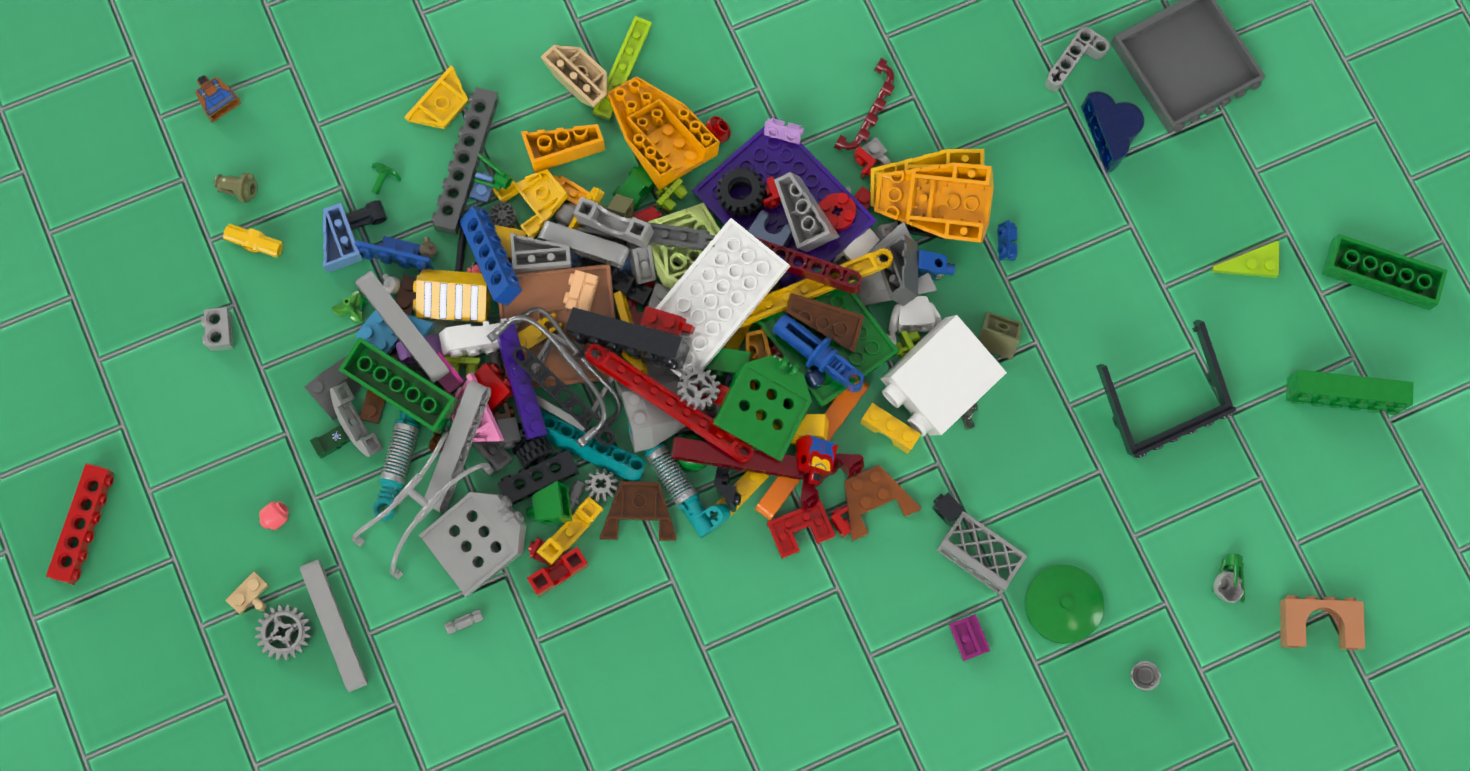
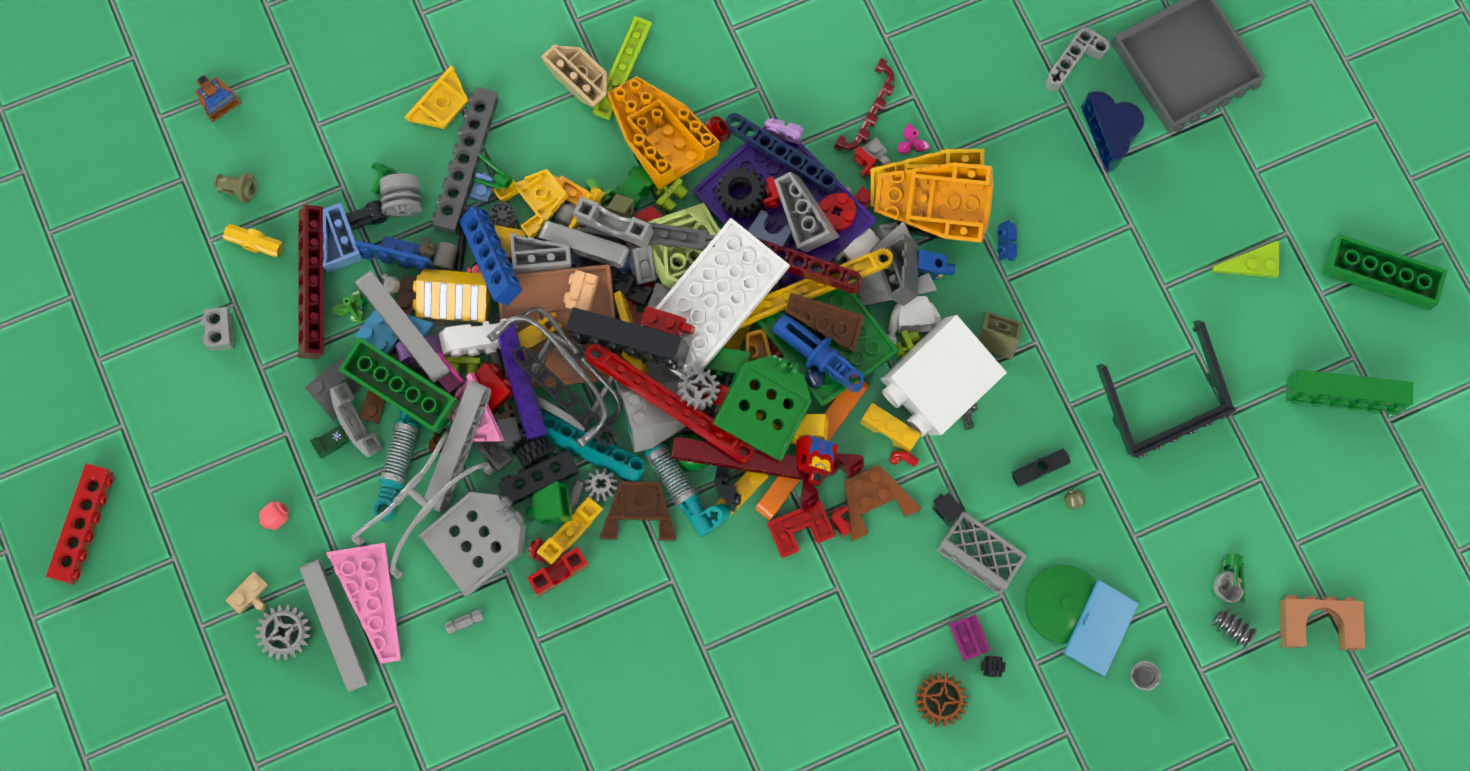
(310, 282): none -> dark red brick
(368, 586): none -> bright pink wing
(400, 195): none -> light grey wheel
(445, 256): none -> light grey piece
(562, 145): light orange wedge -> none
(607, 197): none -> bright green bracket
(785, 160): none -> dark blue beam
(904, 456): none -> red arm
(910, 135): none -> dark pink plant
(942, 691): none -> dark orange gear
(993, 666): none -> black gear
(1051, 463): none -> black piece
(1074, 499): none -> olive piece
(1103, 628): none -> dark azure container
(1234, 627): none -> flat silver piece

